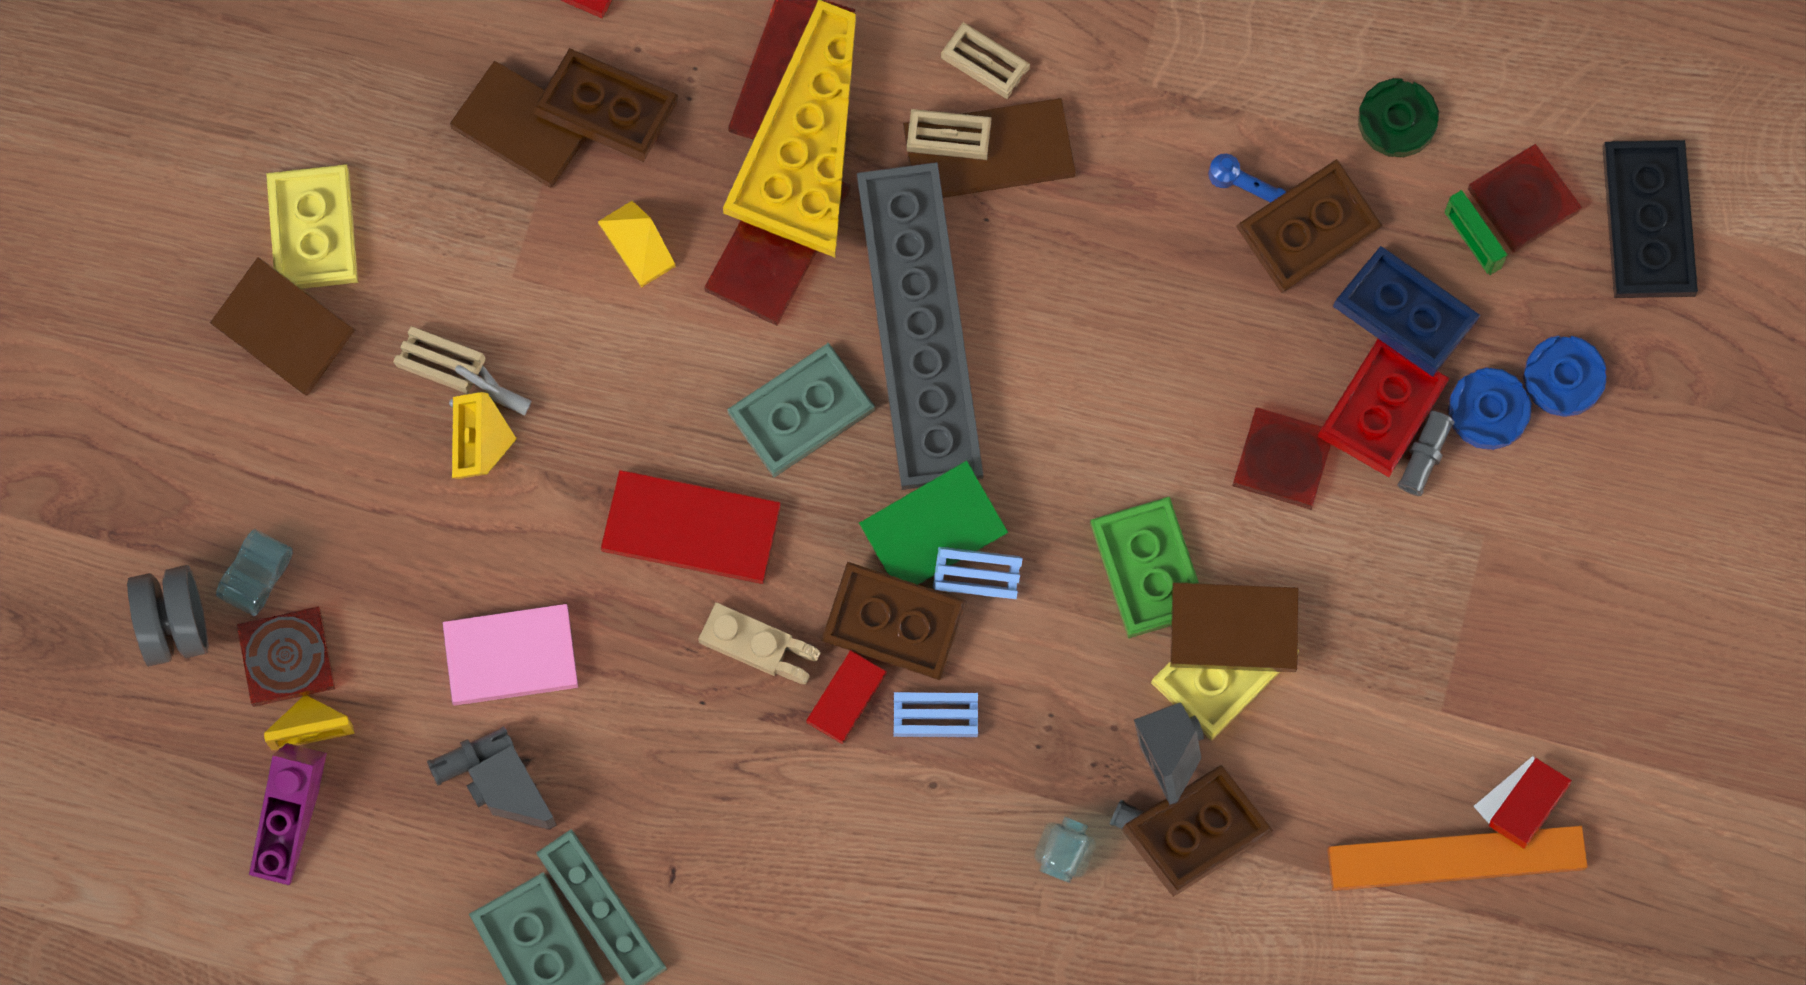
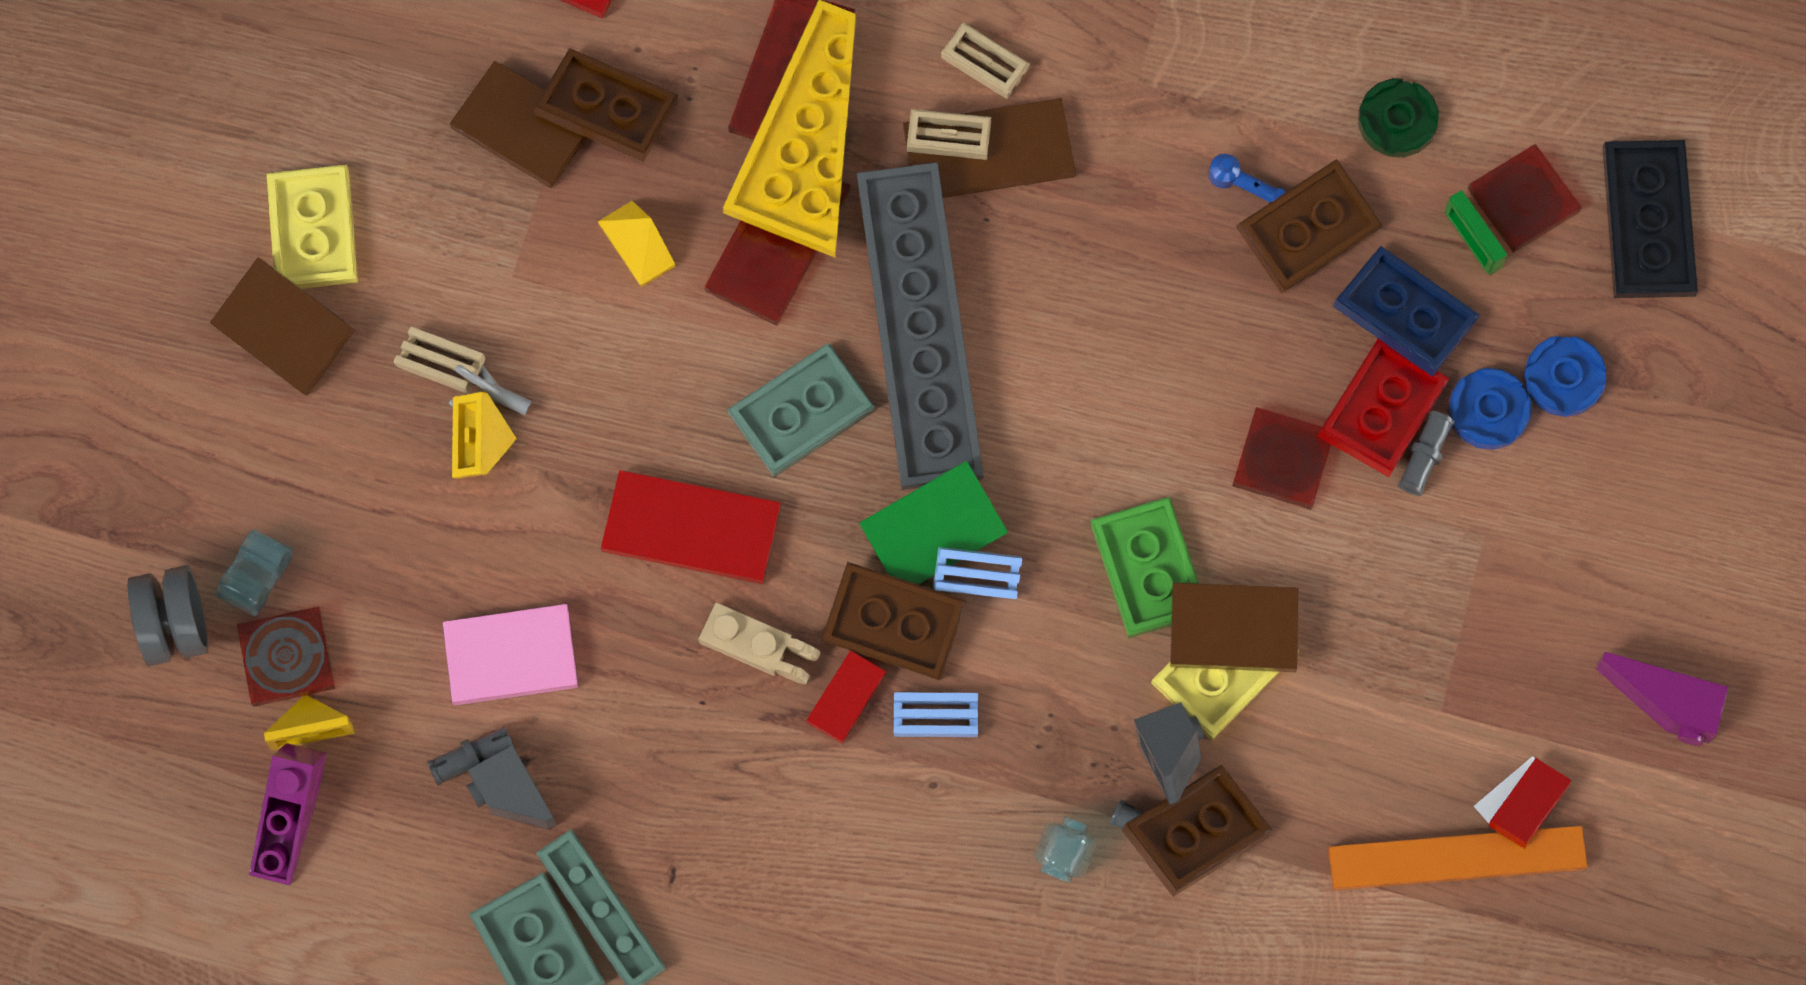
(1671, 699): none -> magenta slope

